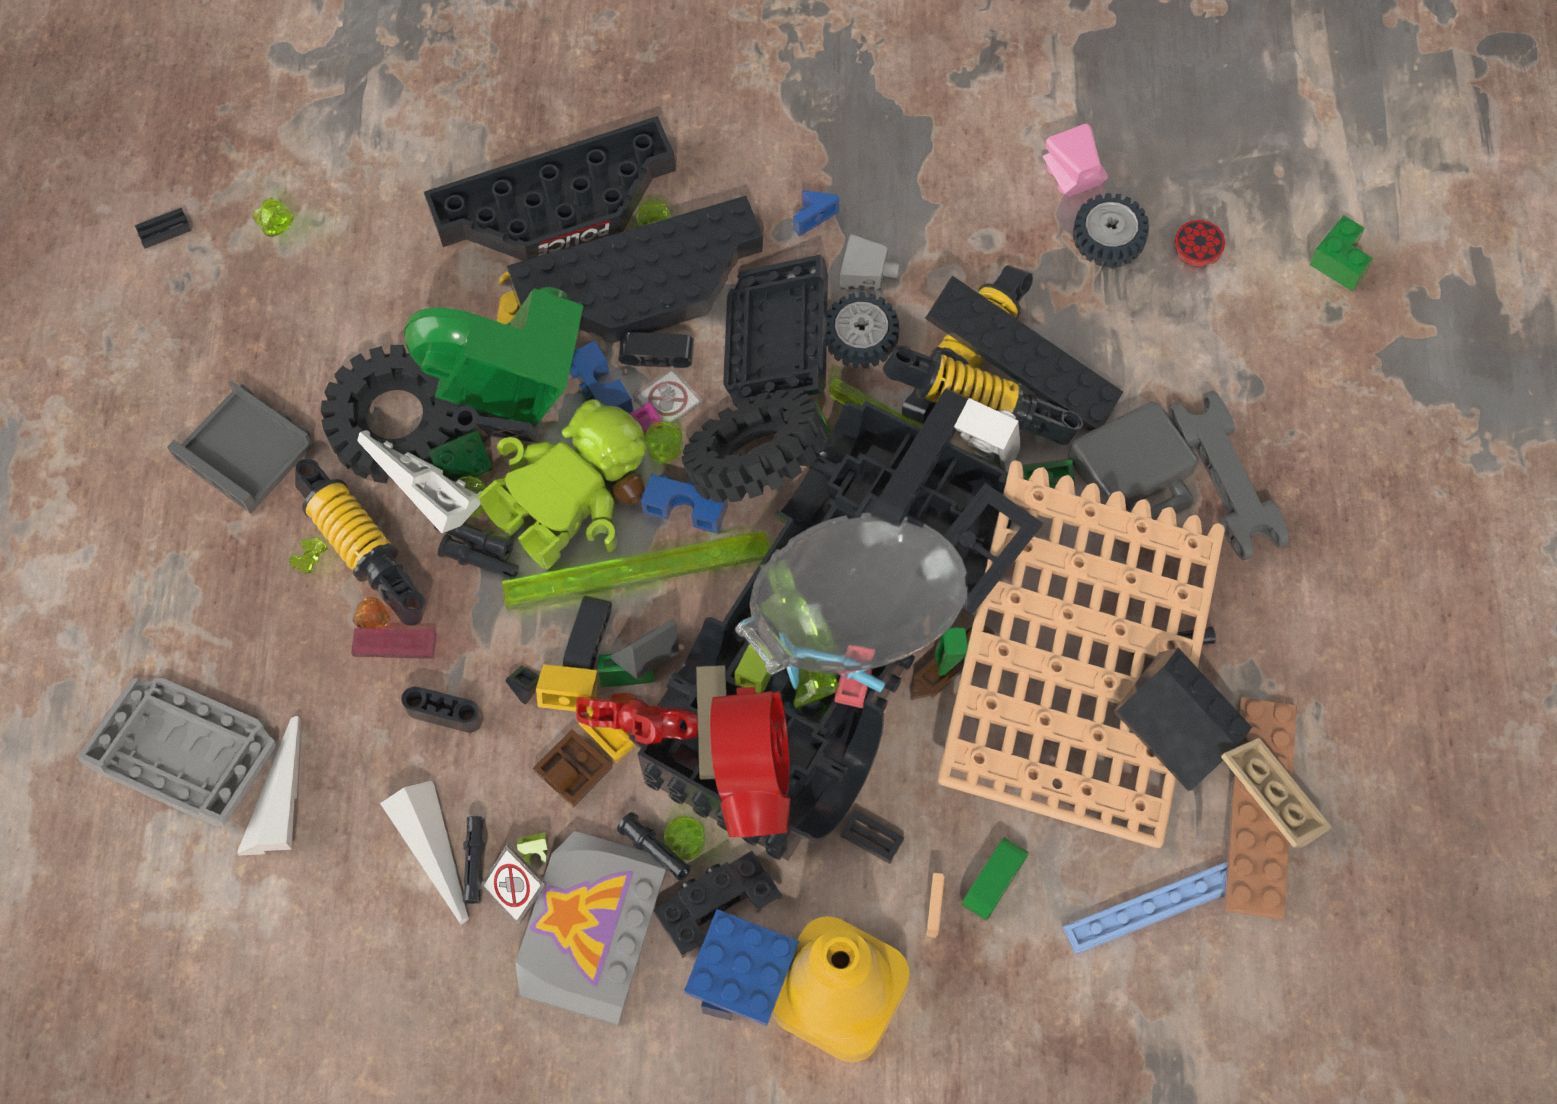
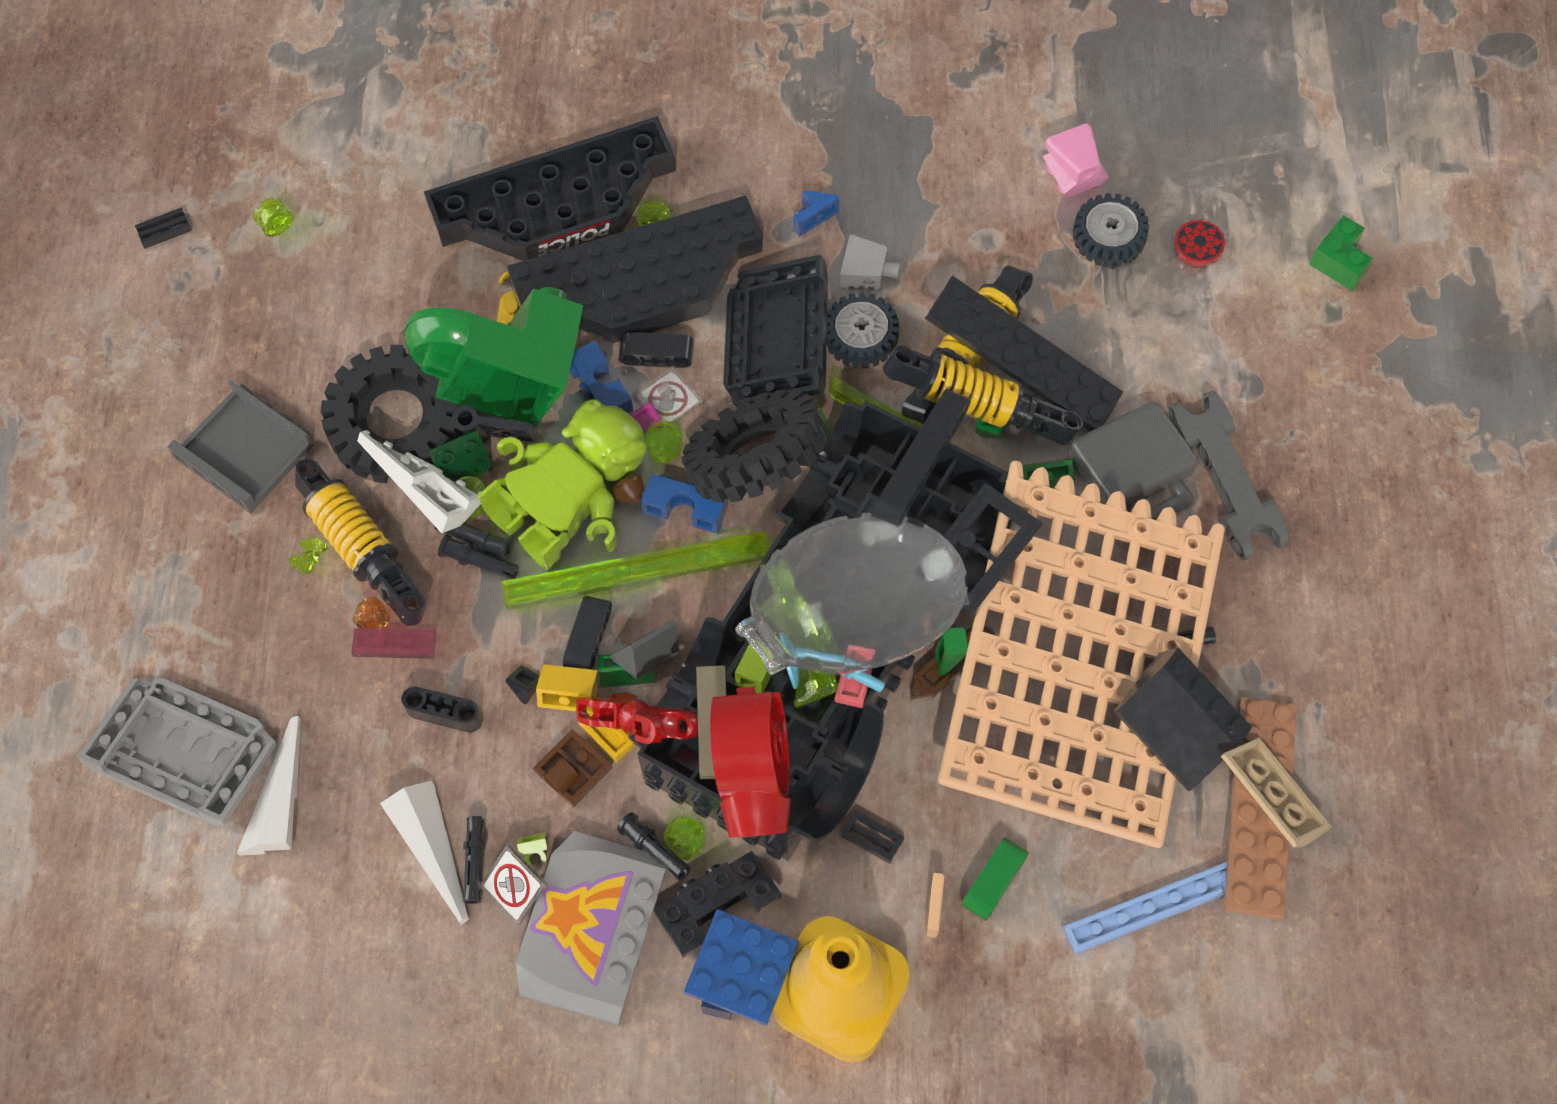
(991, 433): white wedge -> none

